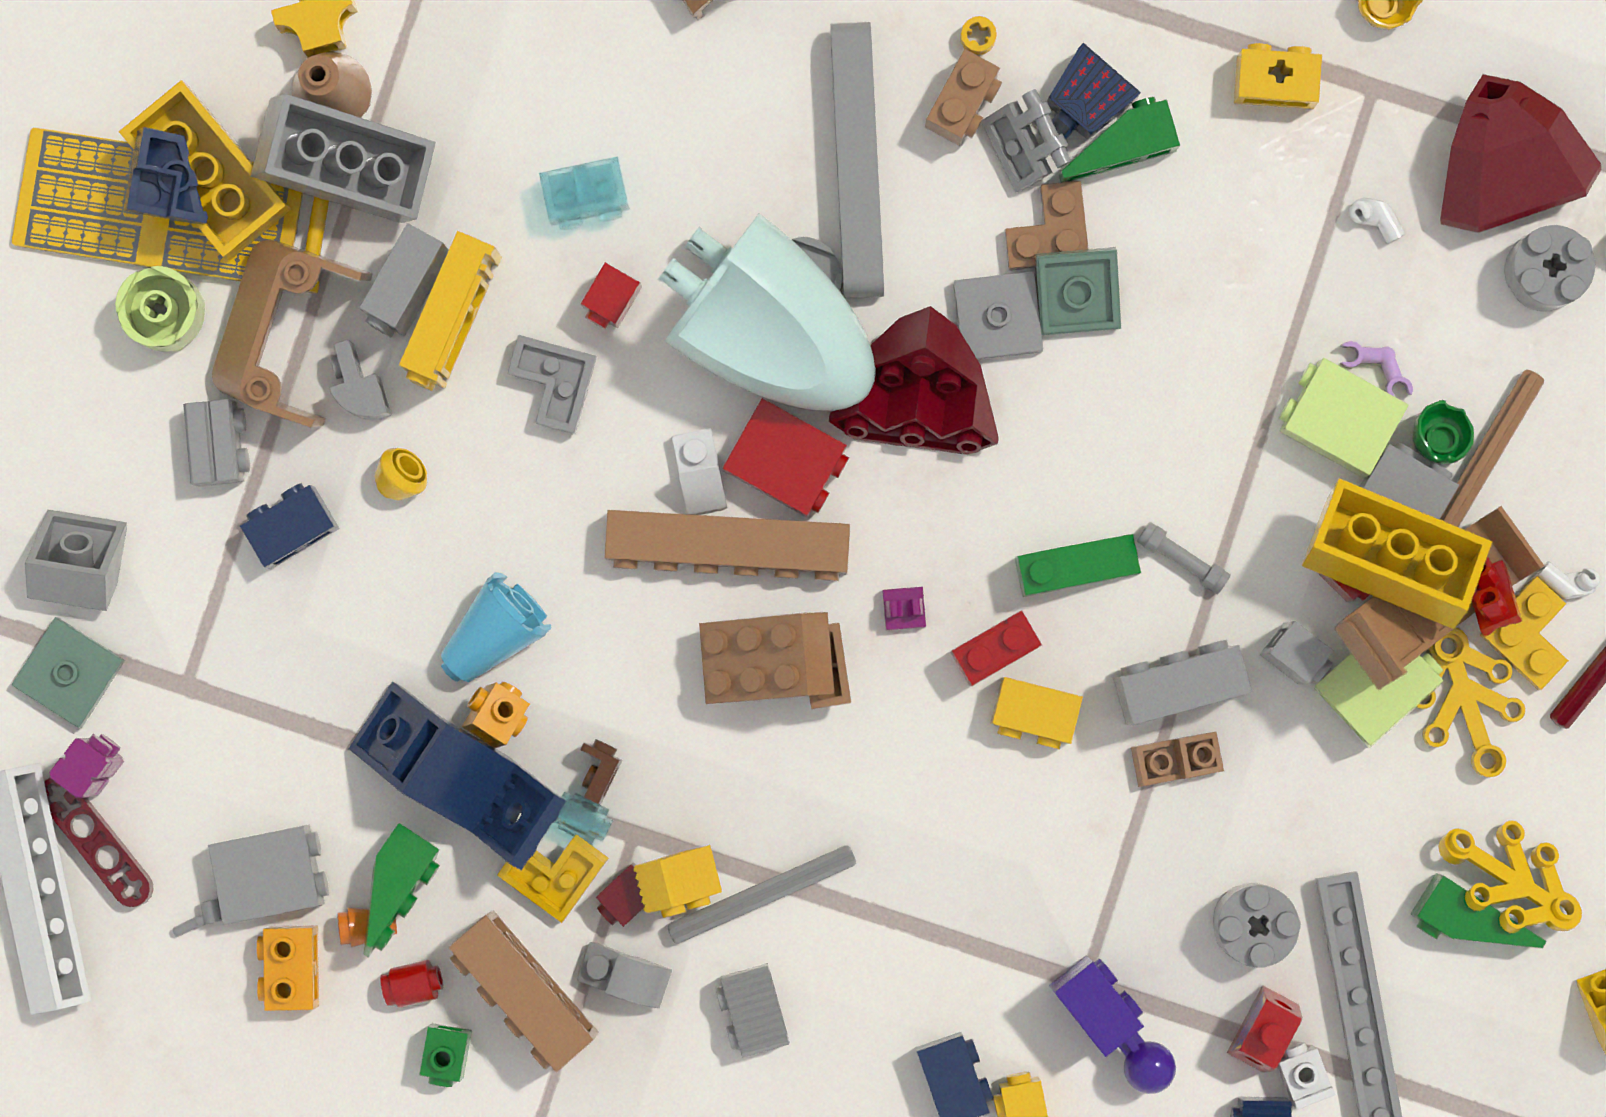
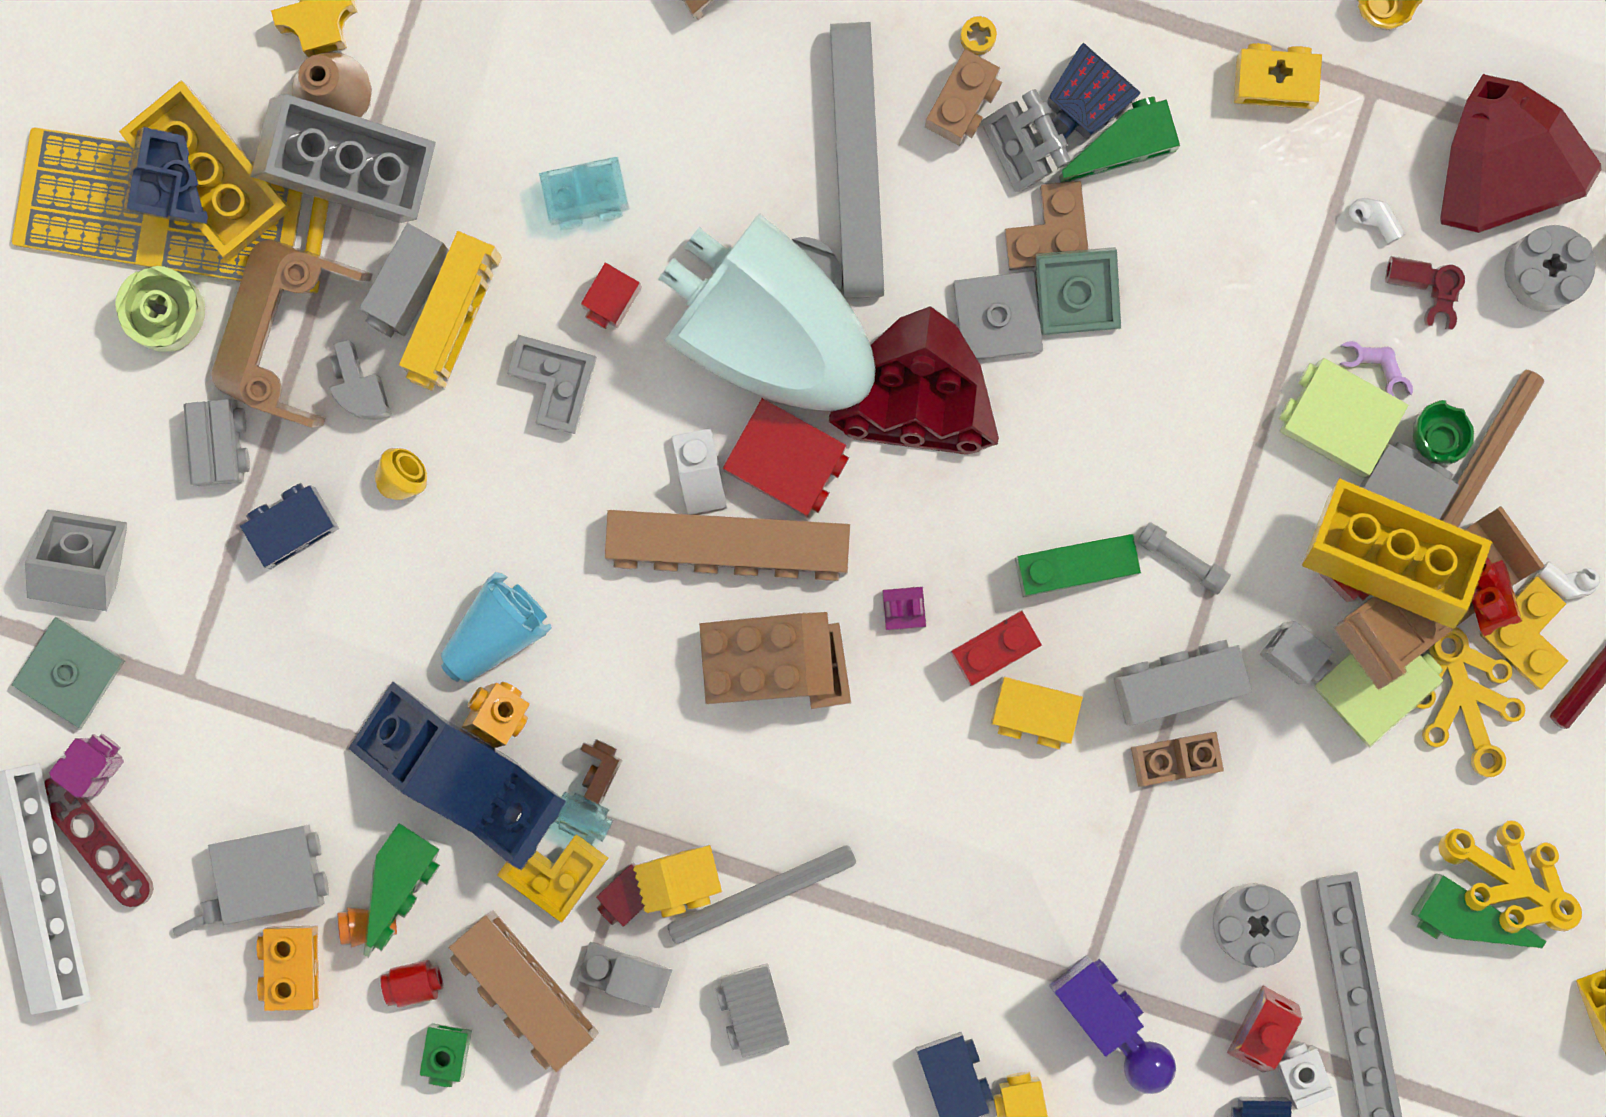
(1445, 284): none -> dark red bar

